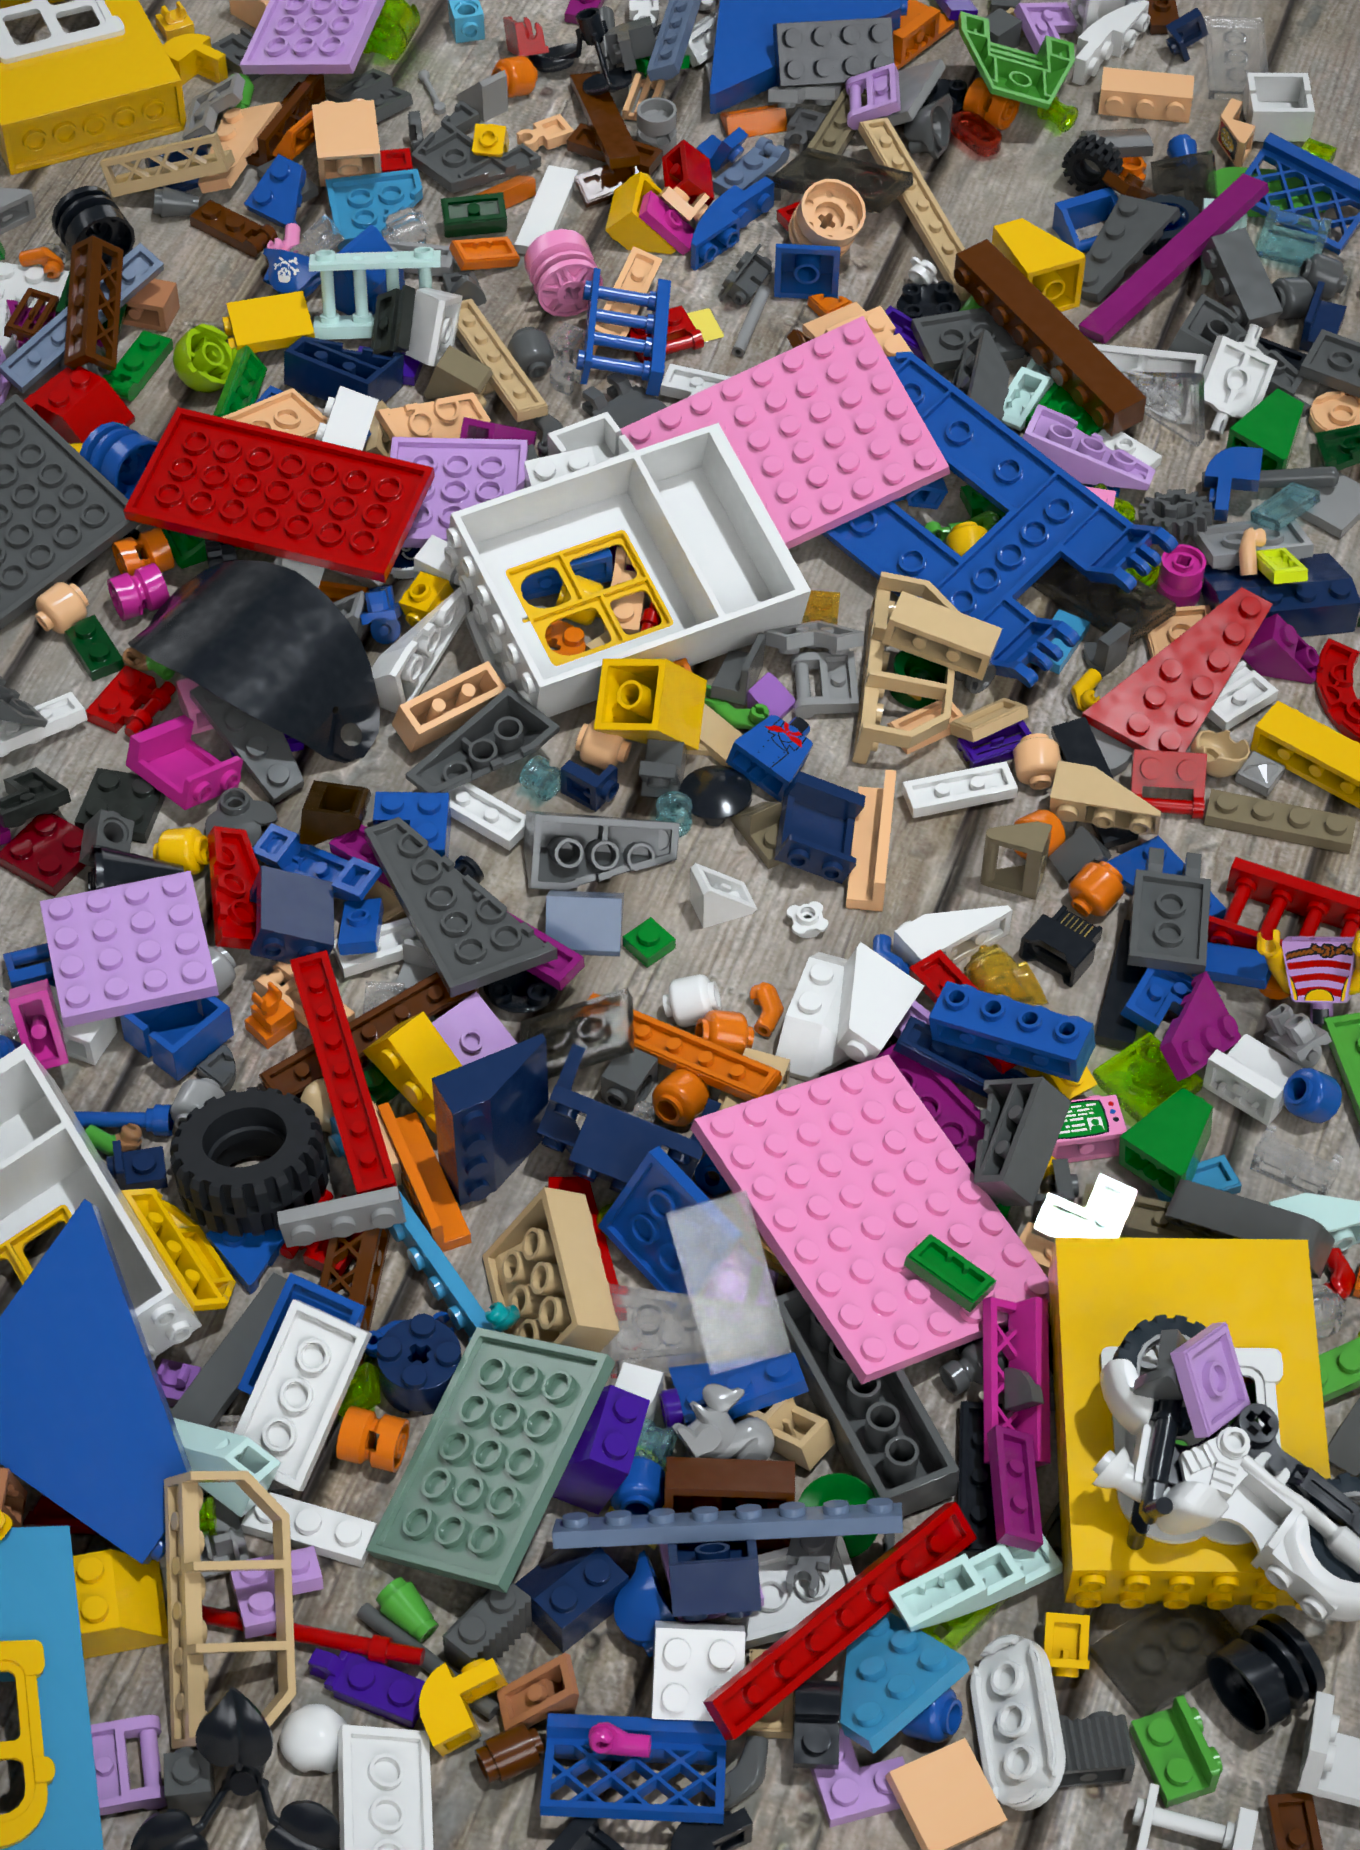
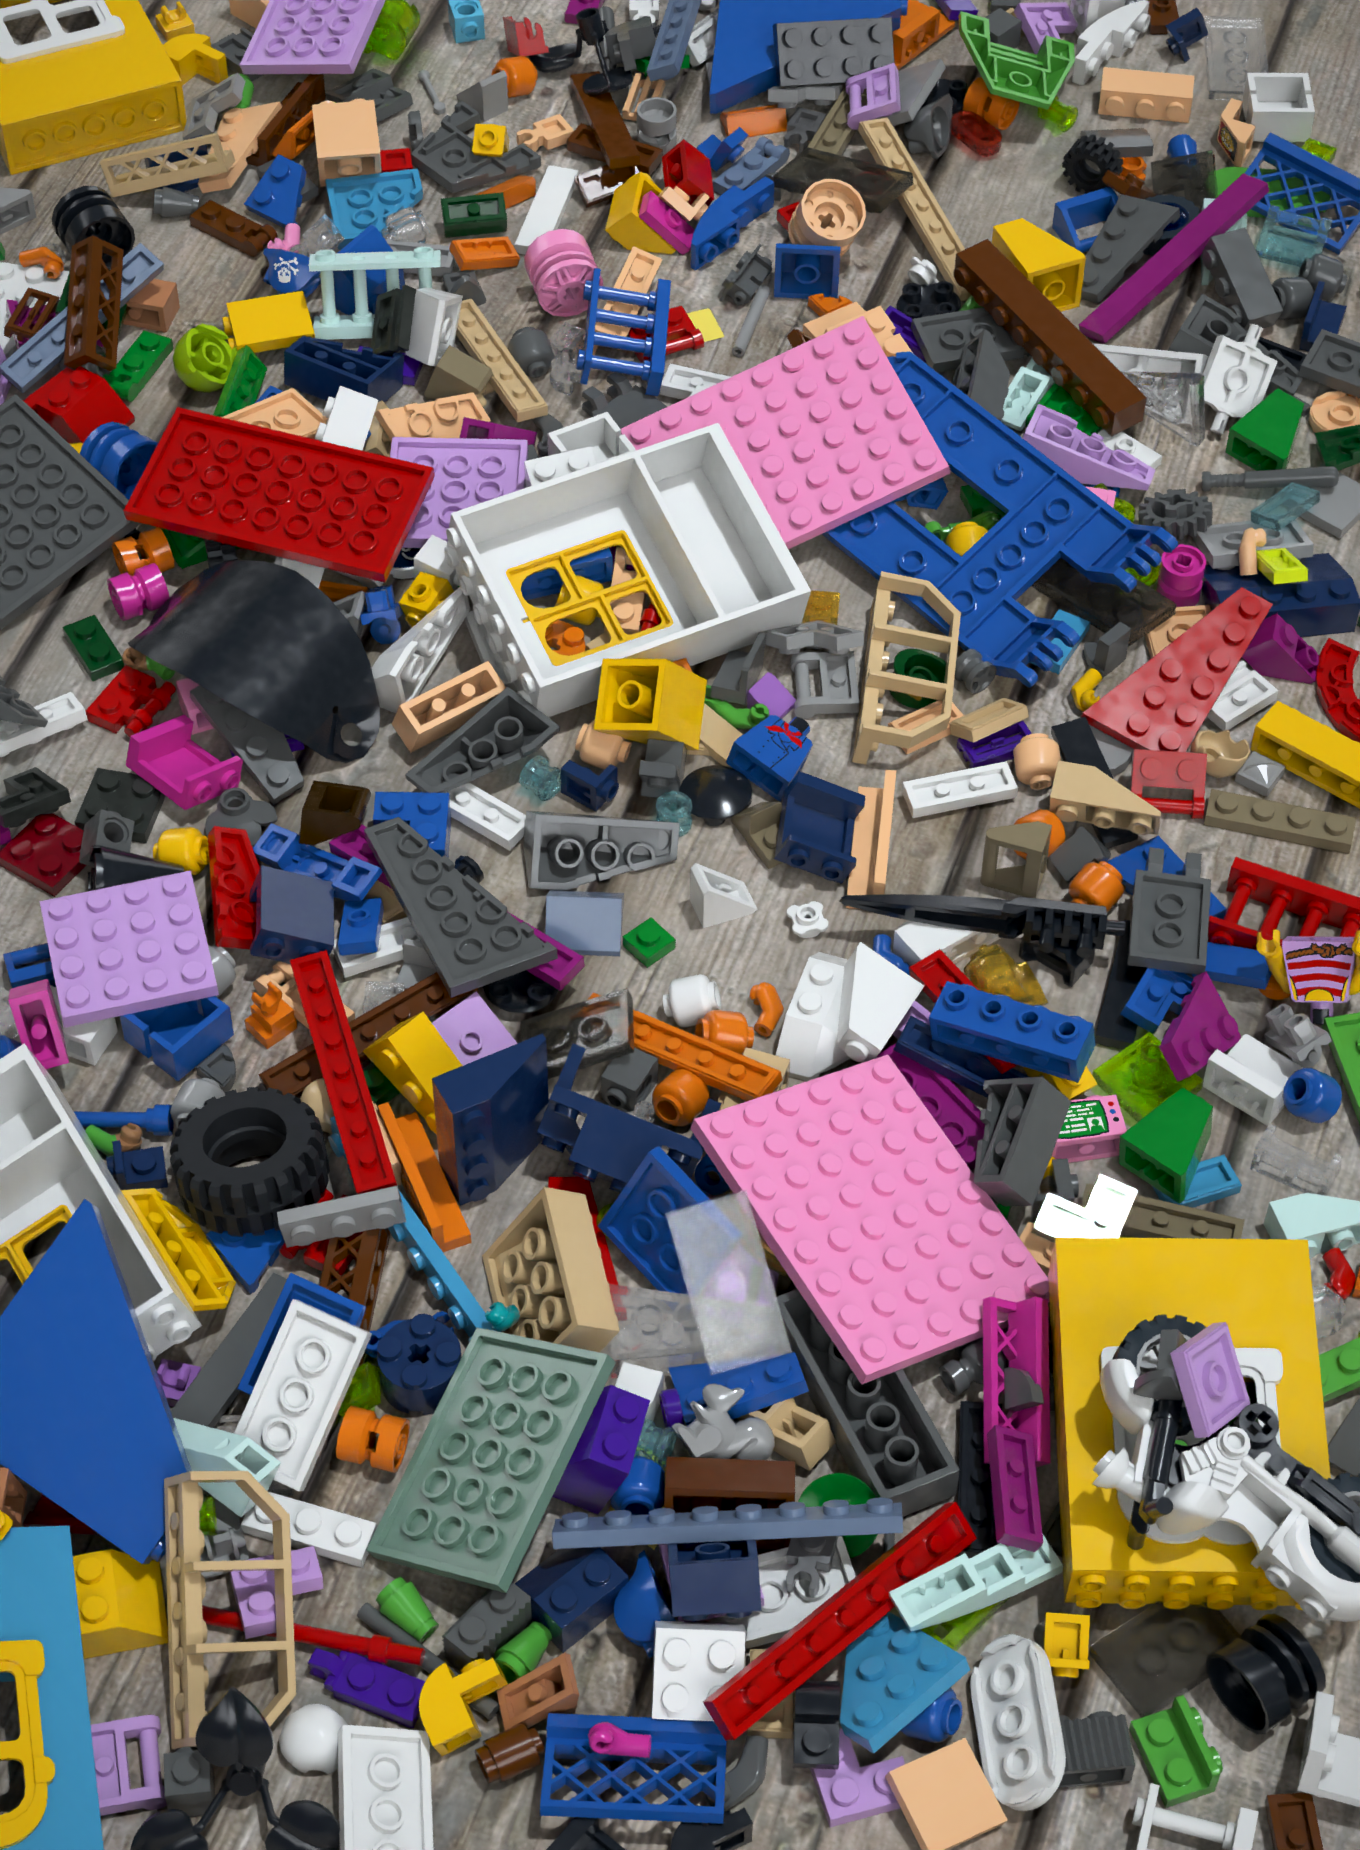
(61, 607): light nougat head -> none
(523, 1651): none -> bright green cone
(942, 635): tan brick -> none
(949, 1272): green plate -> none
(1001, 917): none -> black piece
(1232, 470): blue brick -> none
(1236, 1217): dark grey beam -> none

